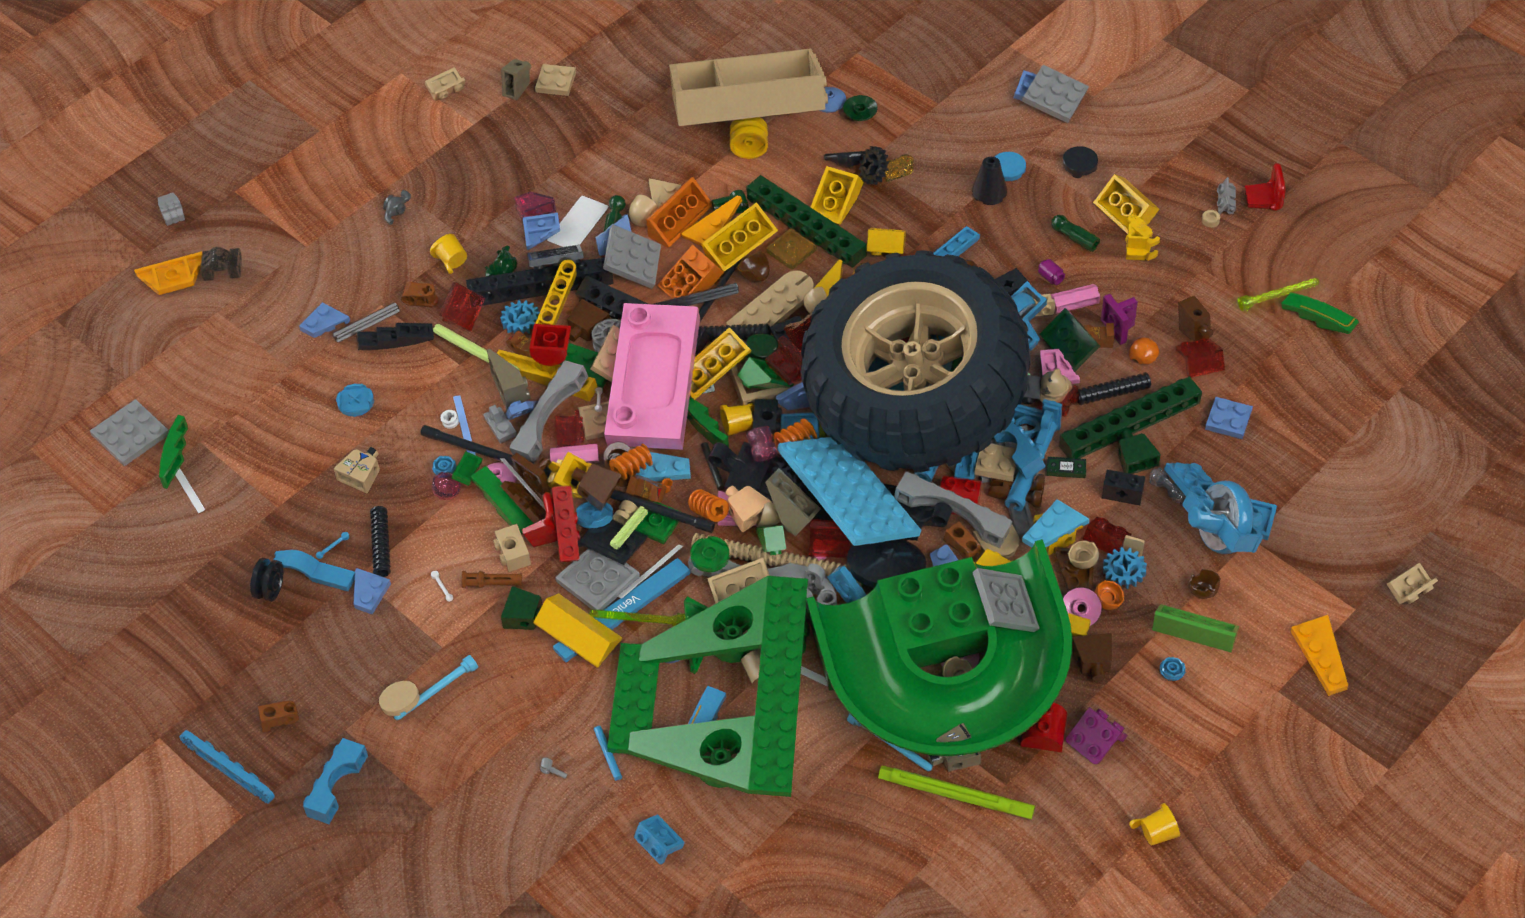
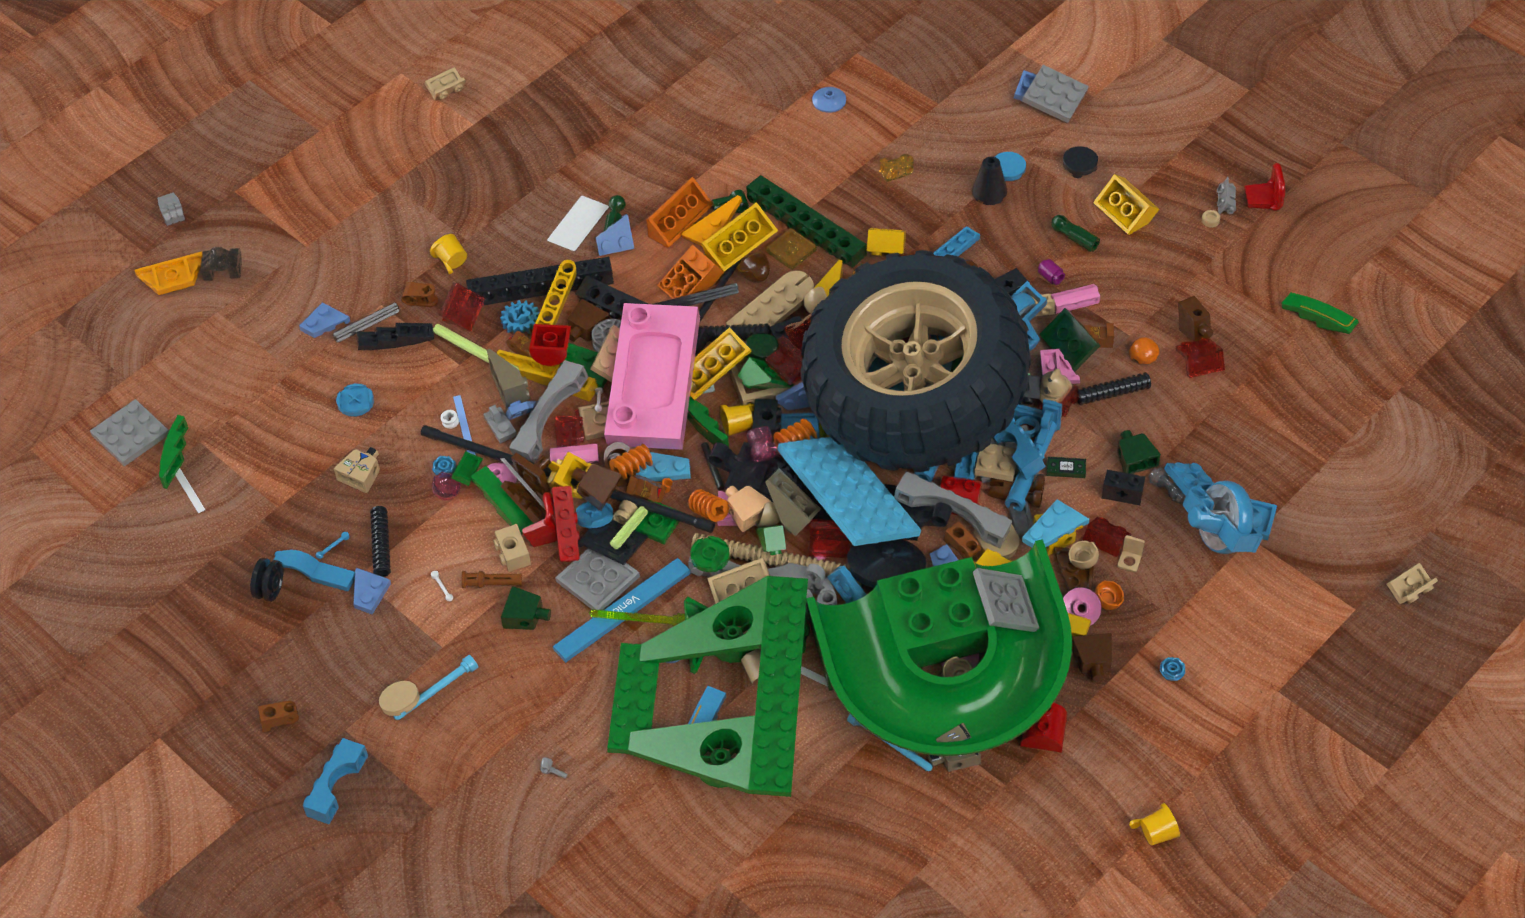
(222, 762): dark azure plate -> none
(395, 205): dark grey piece -> none
(503, 264): dark green hair -> none
(515, 78): dark tan torso -> none
(534, 204): clear pink slope -> none
(540, 228): medium blue wing -> none
(554, 256): black plate -> none
(555, 79): tan plate -> none
(576, 629): yellow slope -> none
(608, 755): dark azure bar -> none
(632, 256): light grey plate -> none
(641, 209): tan helmet -> none
(651, 570): white sticker -> none
(658, 838): dark azure bracket -> none
(662, 190): tan wing -> none
(747, 87): tan panel -> none
(749, 137): yellow wheel -> none
(836, 194): yellow slope -> none
(845, 159): black piece -> none
(860, 108): dark green dish -> none
(873, 165): black gear -> none
(957, 792): lime piece -> none
(1095, 735): magenta bracket -> none
(1121, 314): magenta bracket -> none
(1134, 417): dark green brick -> none
(1134, 566): dark azure gear -> none
(1139, 240): yellow piece -> none
(1195, 628): bright green slope -> none
(1204, 584): reddish brown hair -> none
(1228, 418): medium blue plate -> none
(1246, 302): clear neon green piece -> none
(1321, 651): light orange wing -> none

